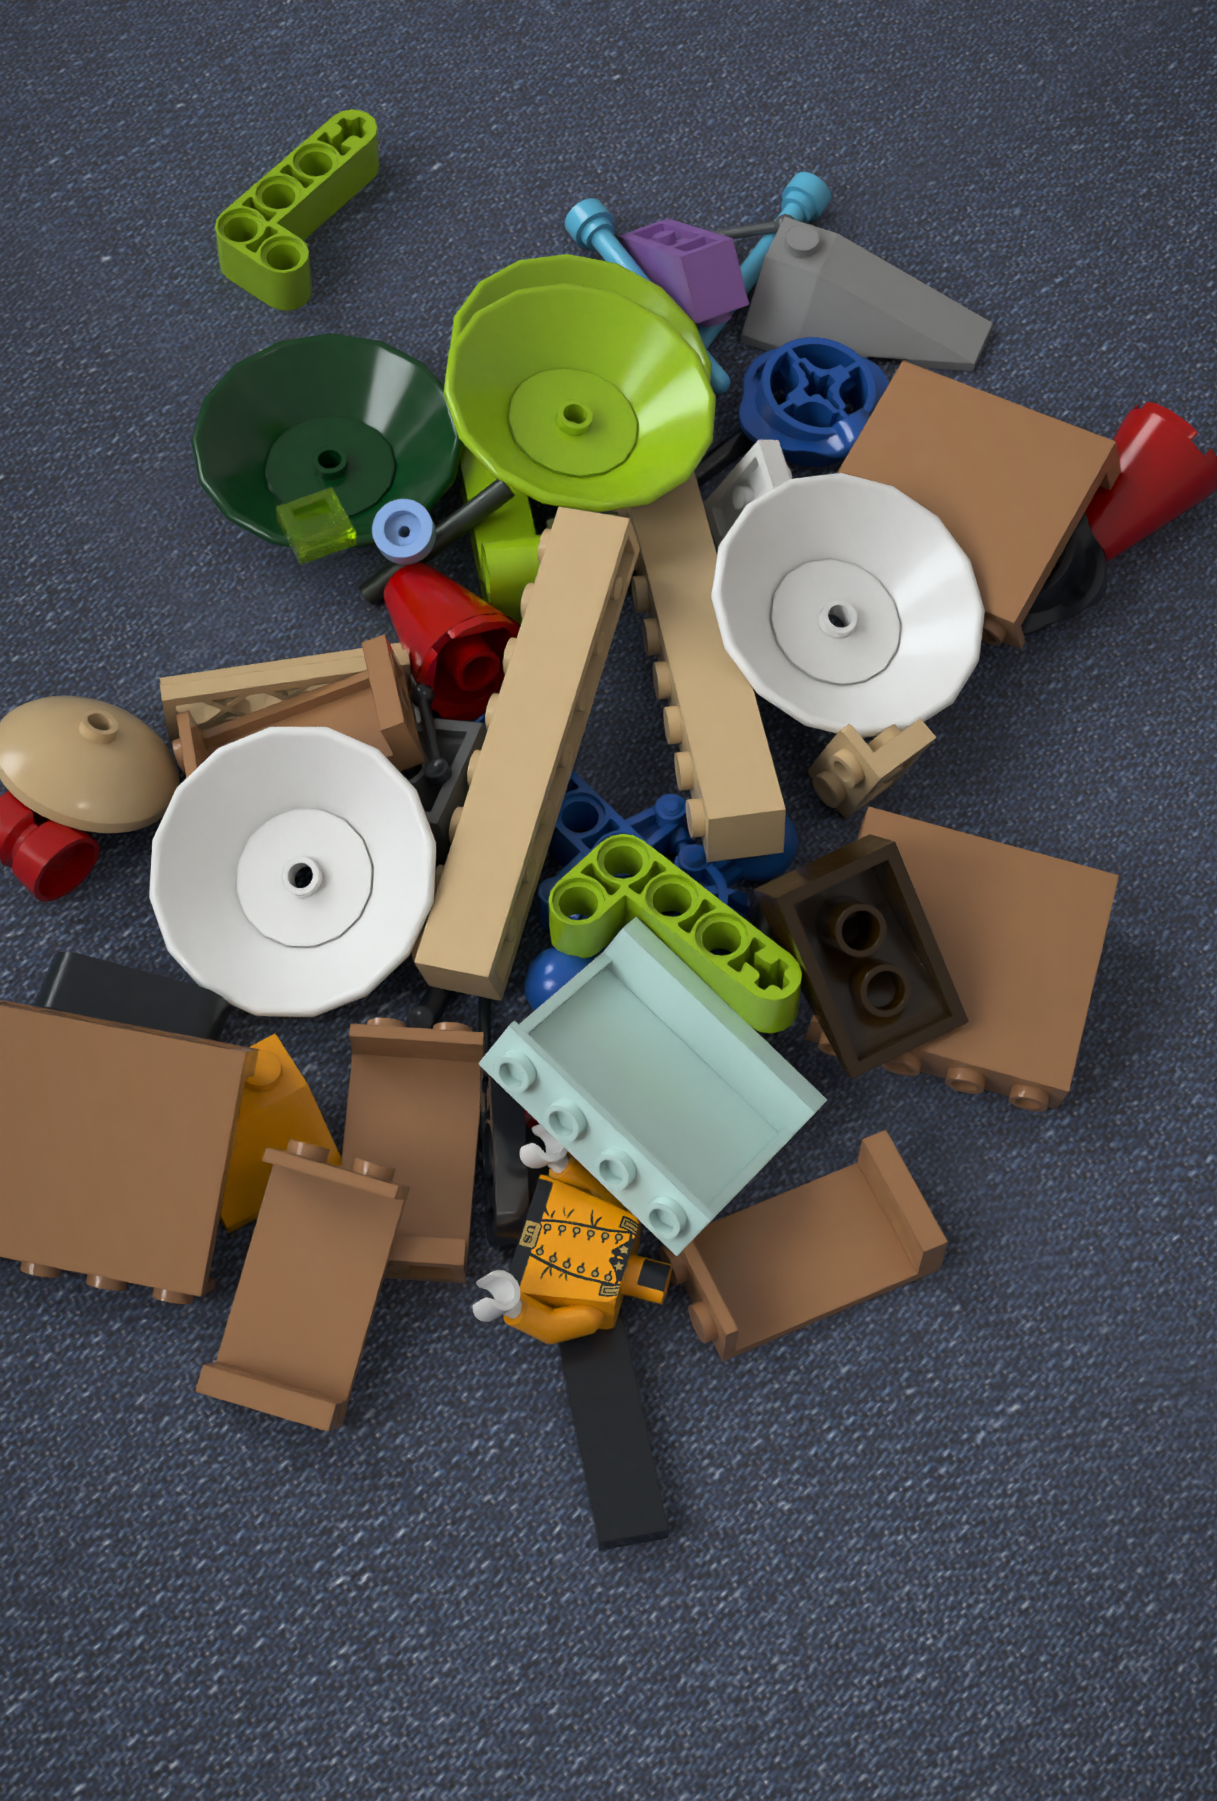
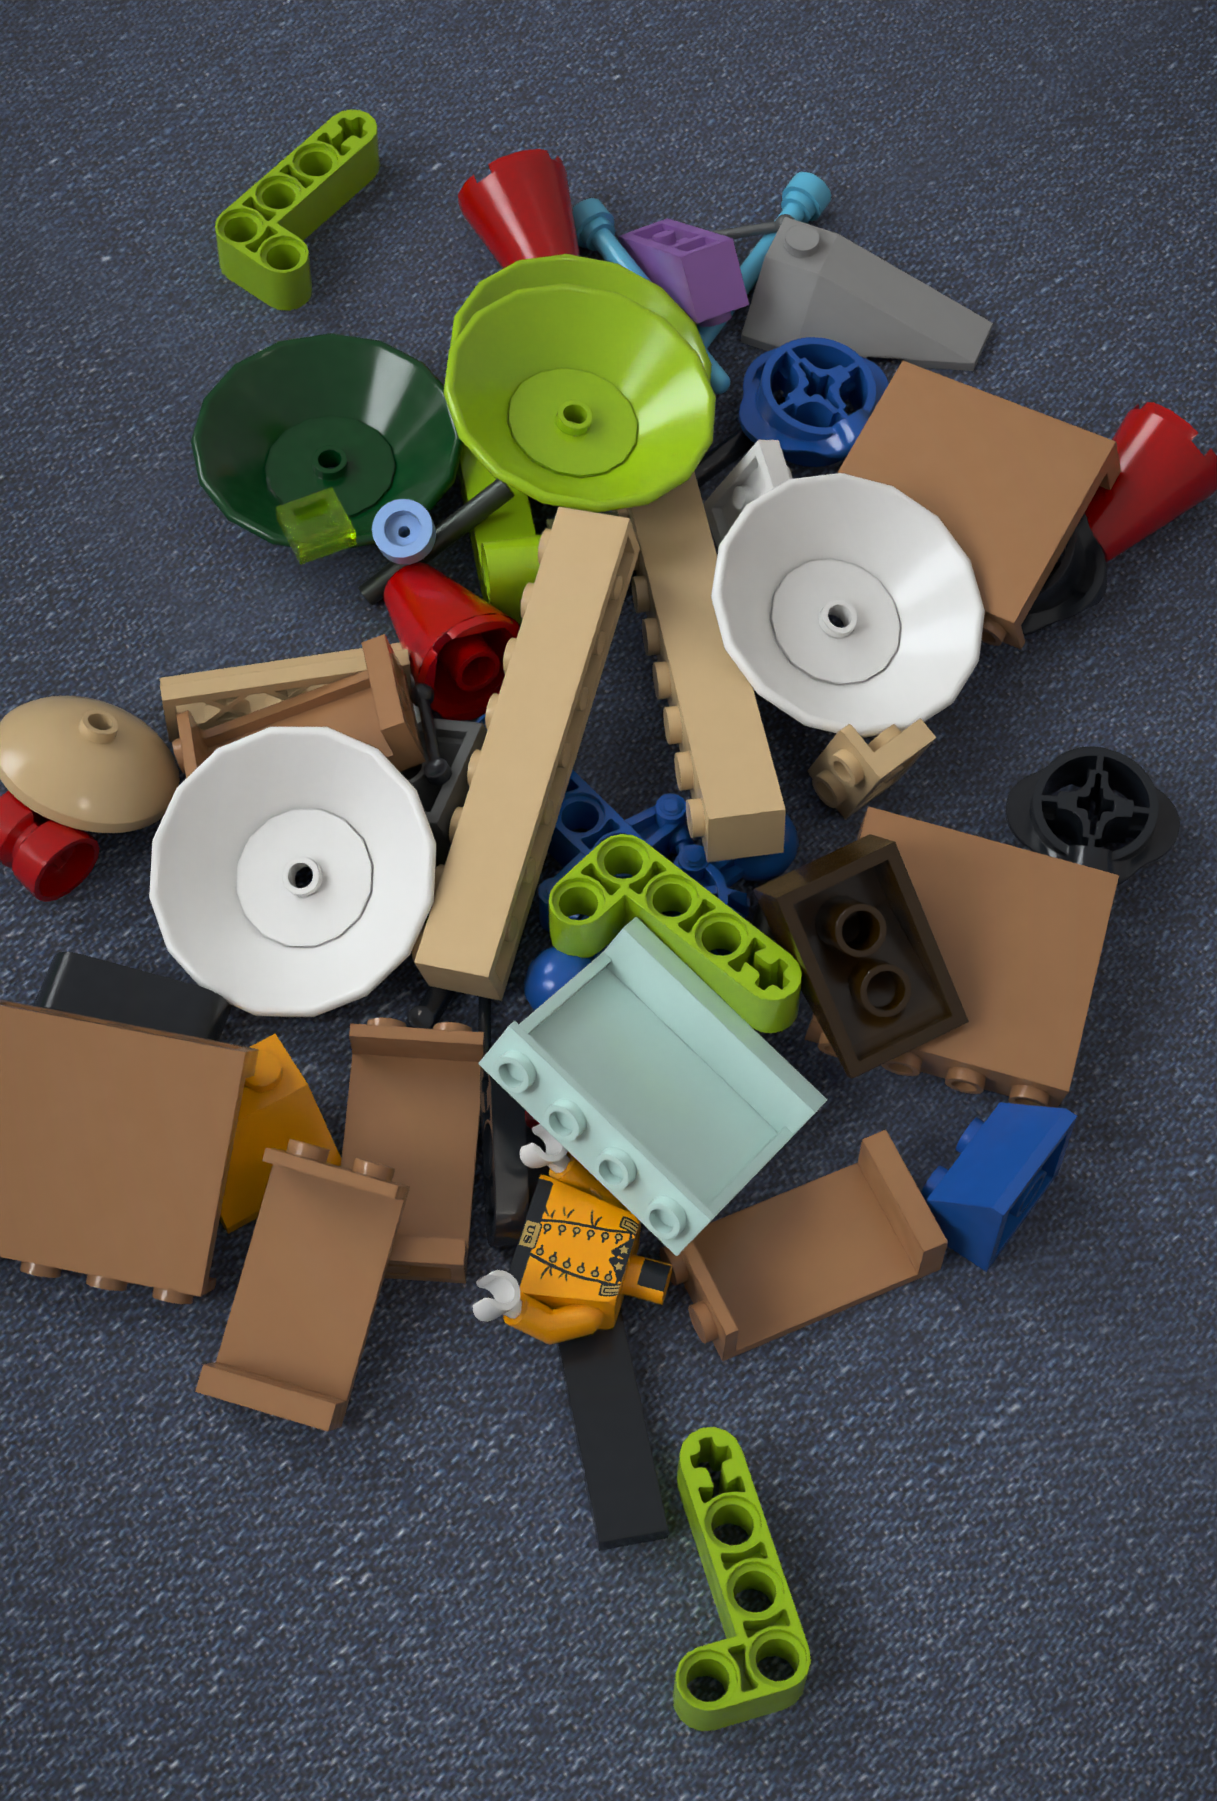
(522, 207): none -> red cone
(728, 1572): none -> lime beam
(998, 1177): none -> blue slope
(1143, 816): none -> black piece

